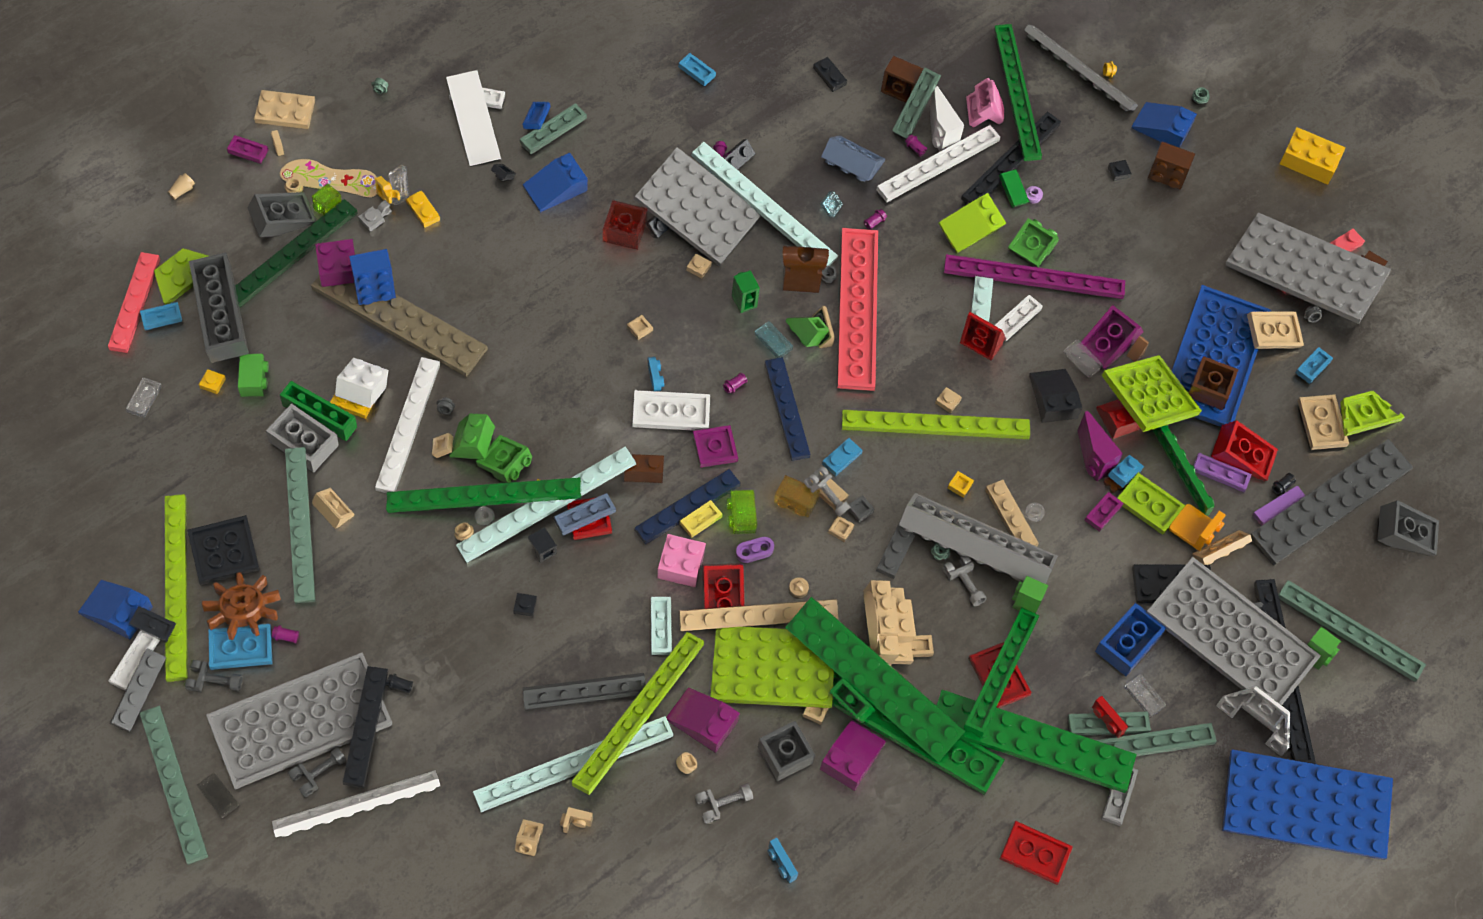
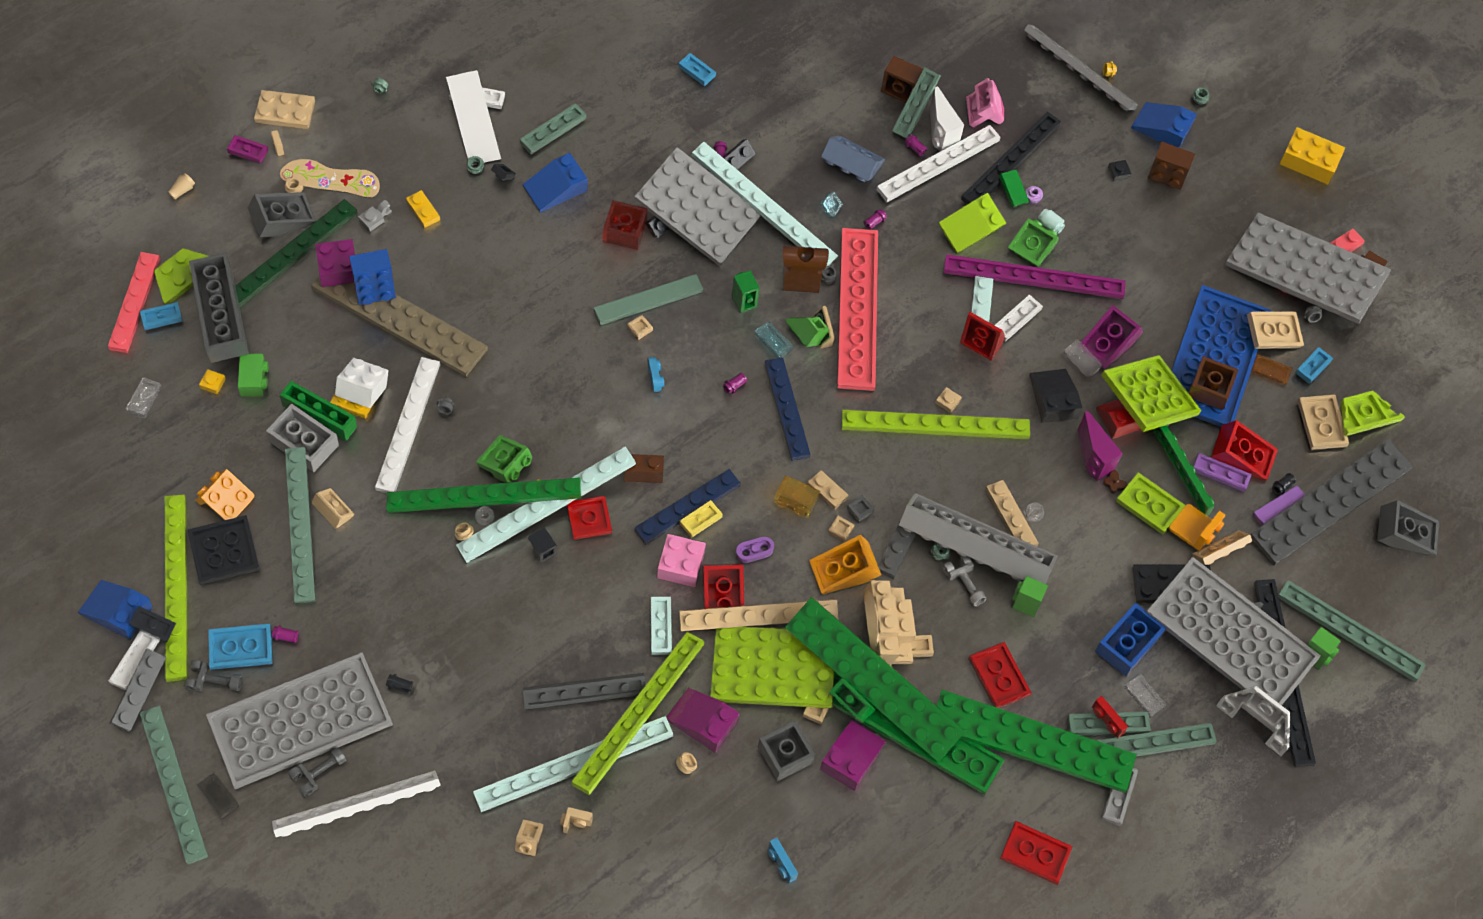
(225, 495): none -> light orange bracket
(241, 605): dark orange gear -> none
(325, 199): clear neon green brick -> none
(365, 727): black plate -> none
(385, 191): yellow plate -> none
(399, 181): clear plate -> none
(442, 445): tan plate -> none
(473, 437): bright green slope -> none
(475, 160): none -> sand green plate
(525, 604): black plate -> none
(536, 115): blue tile -> none
(584, 514): sand blue plate -> none
(648, 299): none -> sand green tile
(671, 410): white plate -> none
(698, 266): tan plate -> none
(709, 816): light grey bar -> none
(715, 446): magenta plate -> none
(743, 512): clear neon green brick -> none
(798, 587): tan tile -> none
(830, 74): black plate -> none
(841, 507): light grey bar -> none
(842, 457): dark azure plate -> none
(845, 566): none -> light orange slope
(960, 484): yellow plate -> none
(1001, 672): green plate -> none
(1018, 93): green plate -> none
(1051, 220): none -> light aqua brick
(1104, 511): magenta plate -> none
(1126, 471): dark azure plate -> none
(1138, 349): medium nougat piece -> none
(1271, 369): none -> clear orange tile
(1308, 804): blue plate -> none

